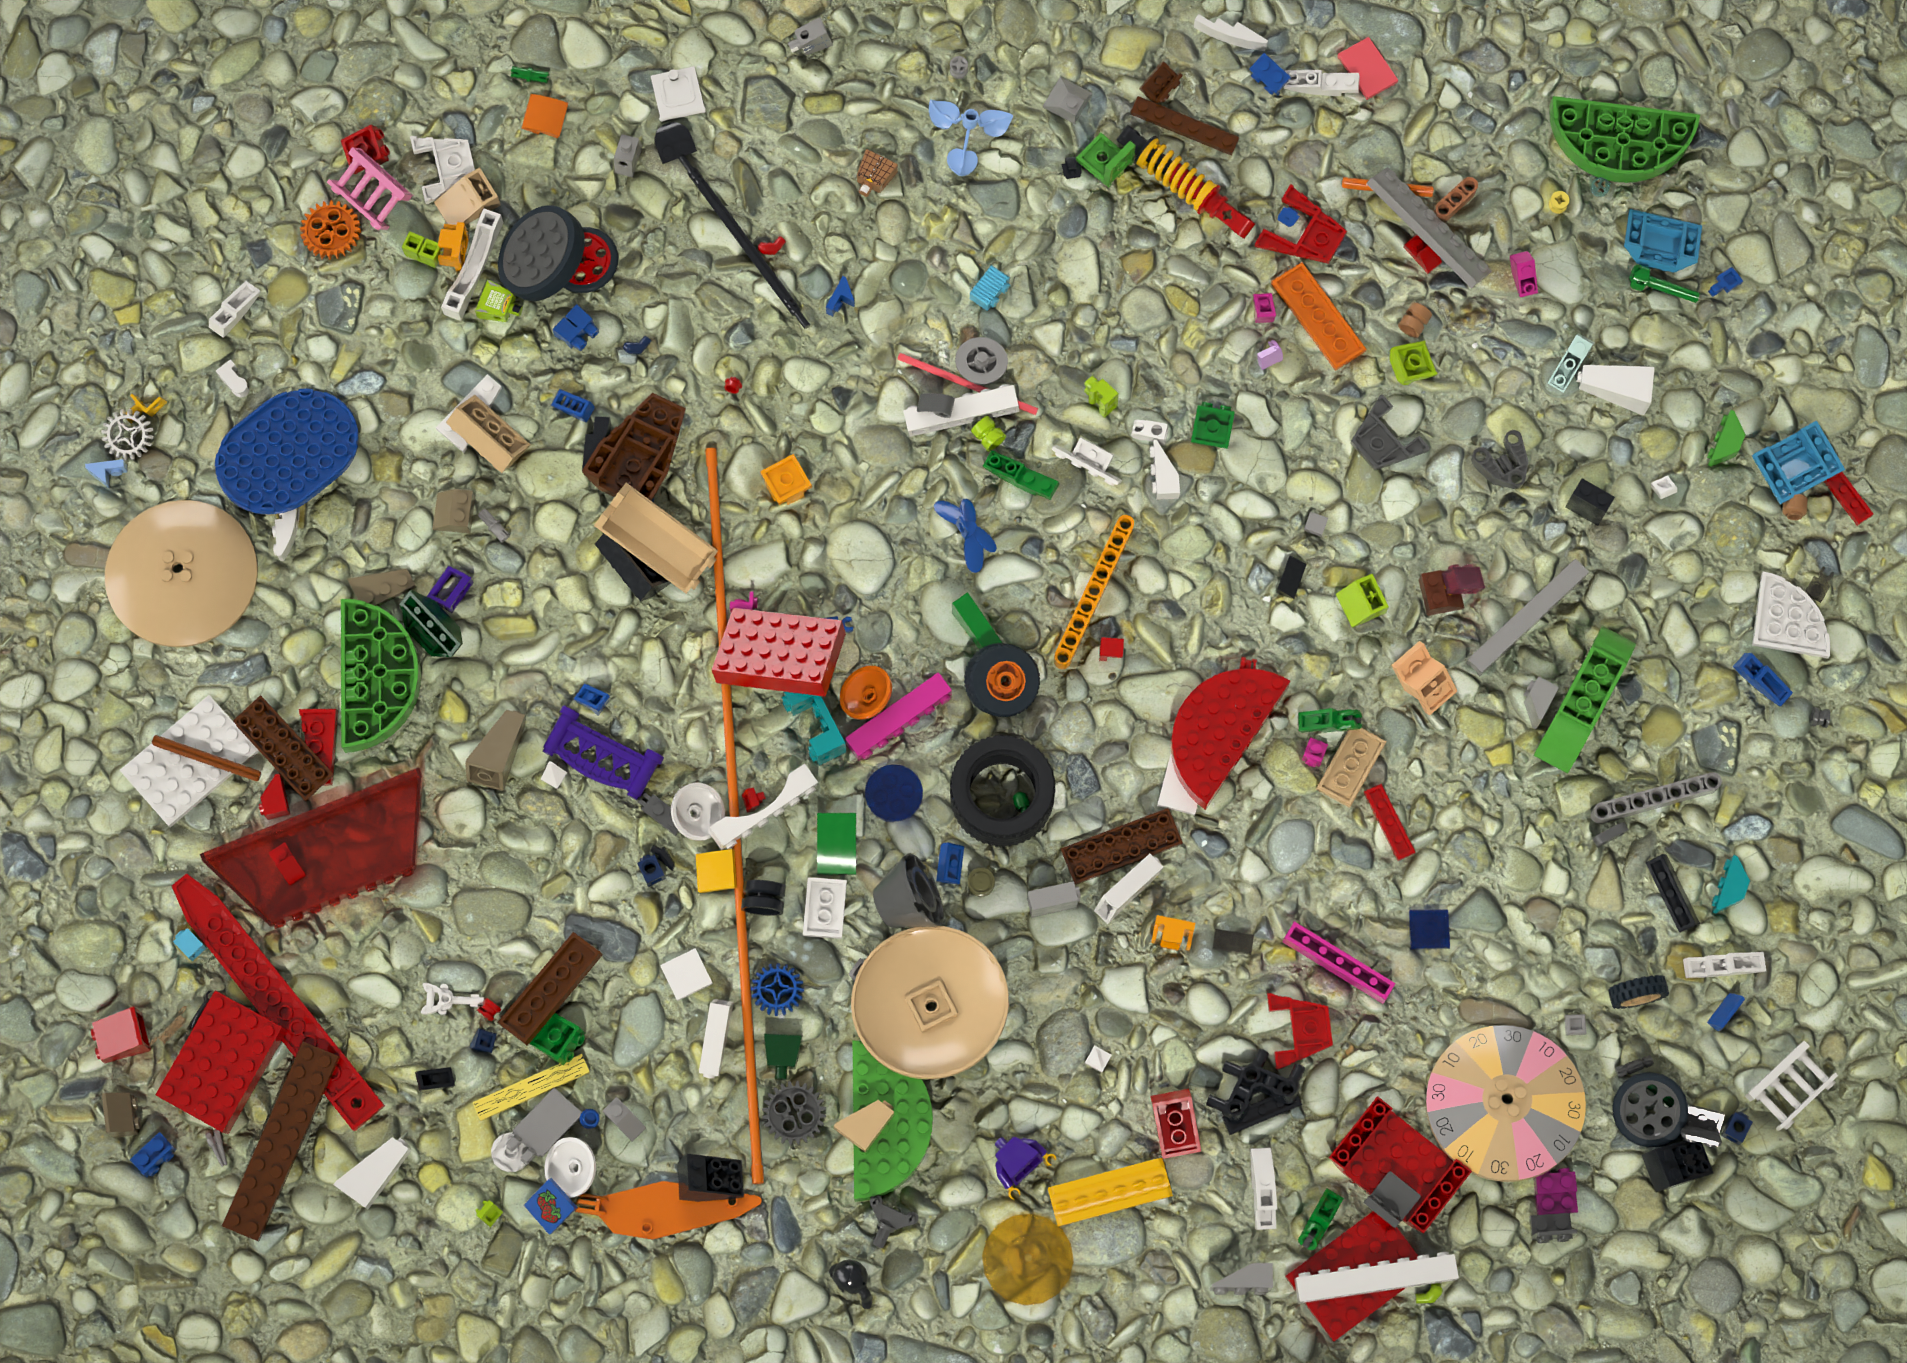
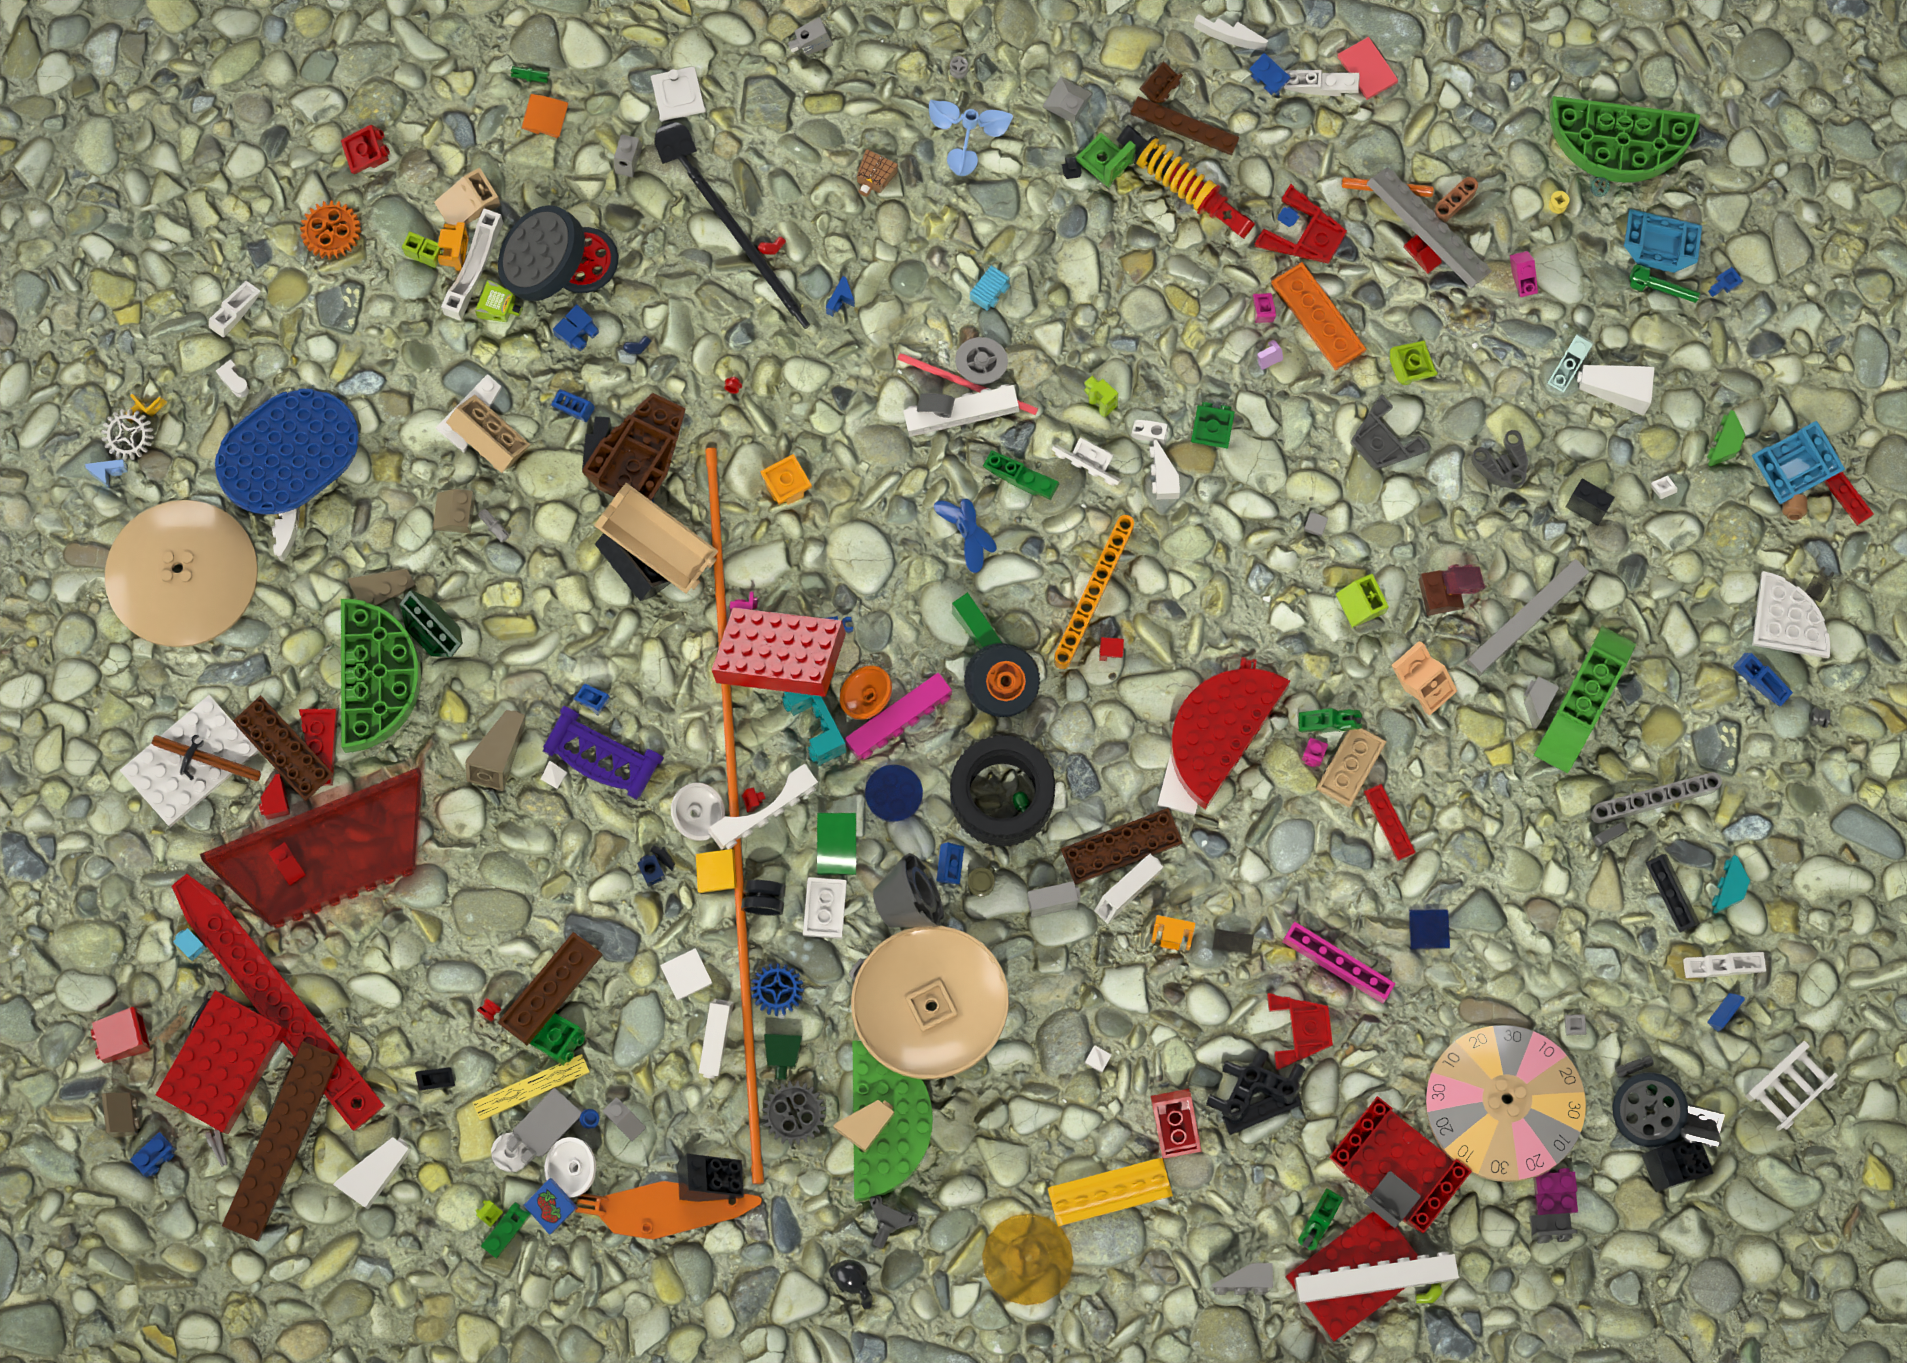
(188, 757): none -> black piece
(386, 181): bright pink fence -> none
(446, 999): white piece -> none
(452, 161): white wing -> none
(458, 592): dark purple tile -> none
(483, 1040): dark blue slope -> none
(505, 1230): none -> green plate
(659, 812): dark grey hinge -> none
(990, 436): lime wheel -> none
(1017, 1160): dark purple torso -> none
(1264, 1188): white slope -> none
(1291, 577): black slope -> none
(1413, 322): medium nougat wheel -> none
(1638, 991): black wheel -> none
(1733, 1135): dark blue brick -> none

